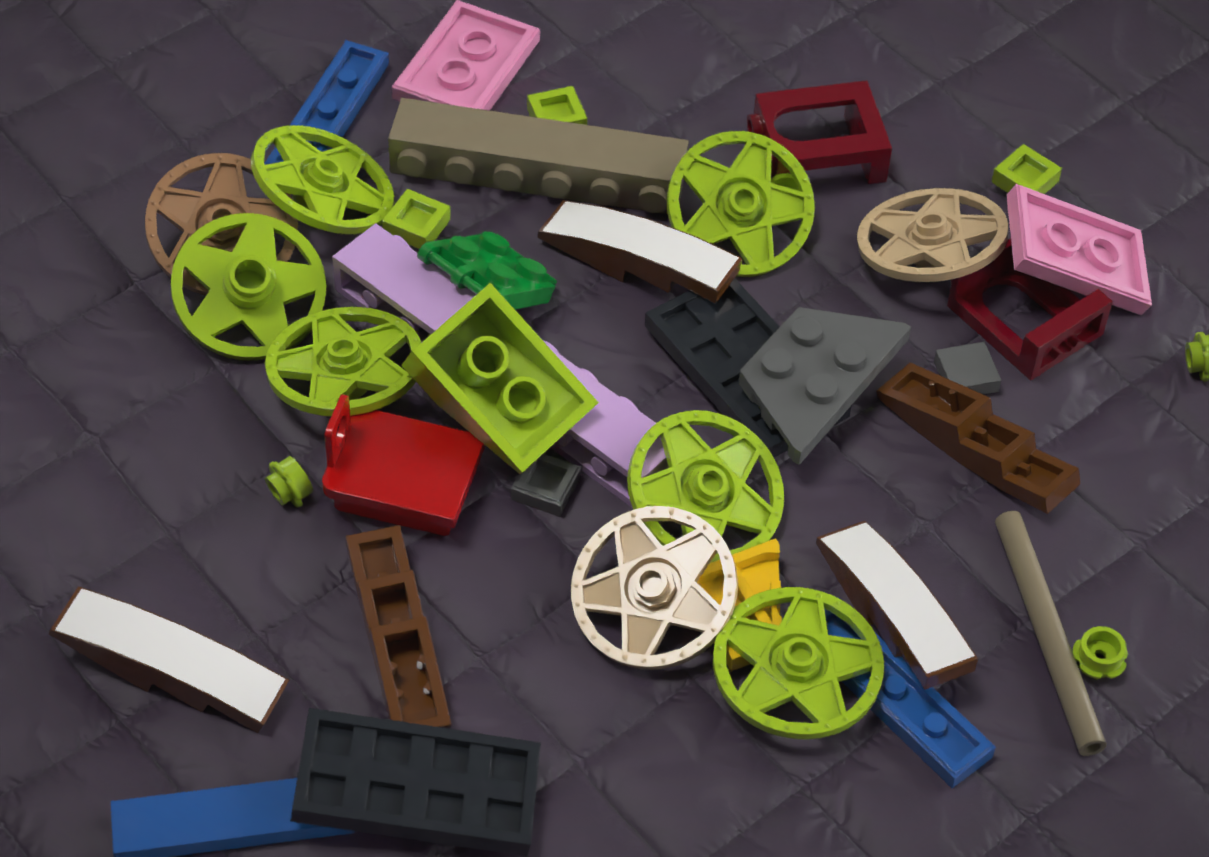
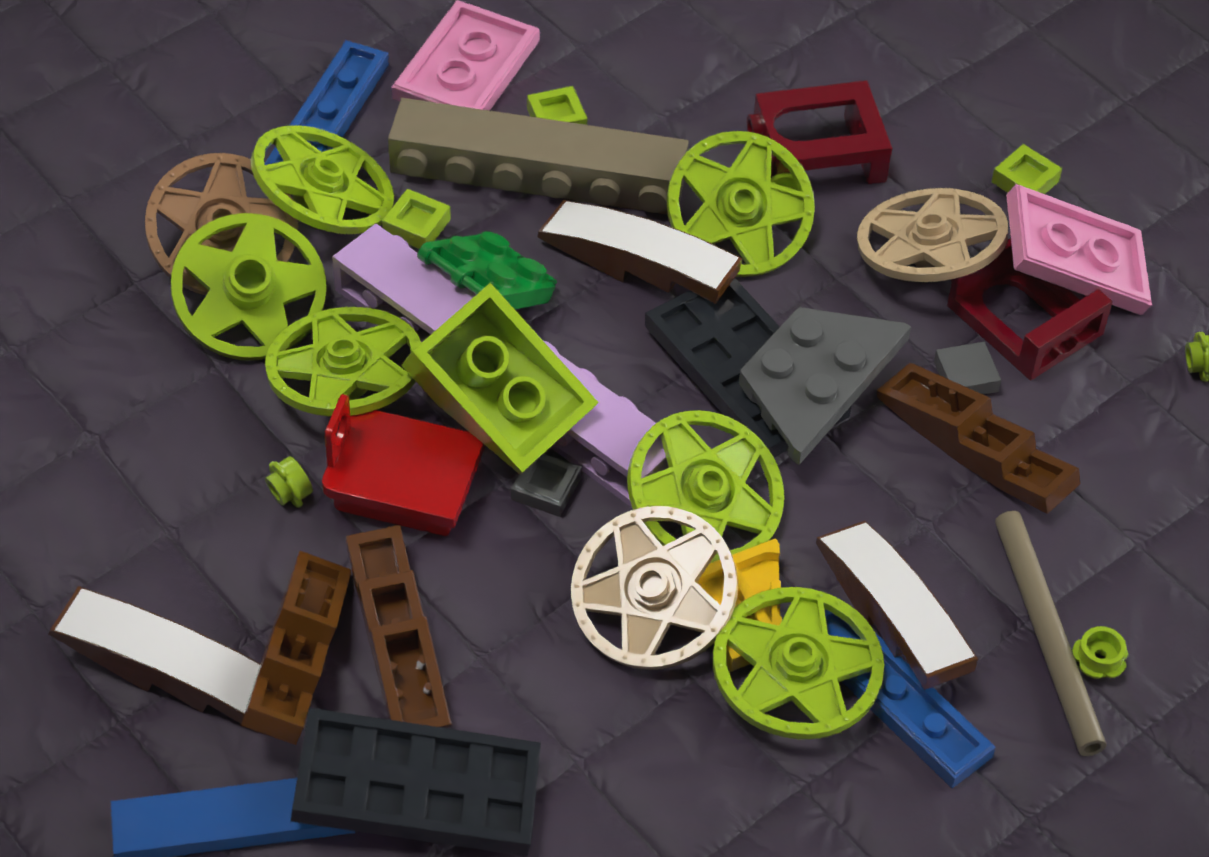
(297, 648): none -> reddish brown slope

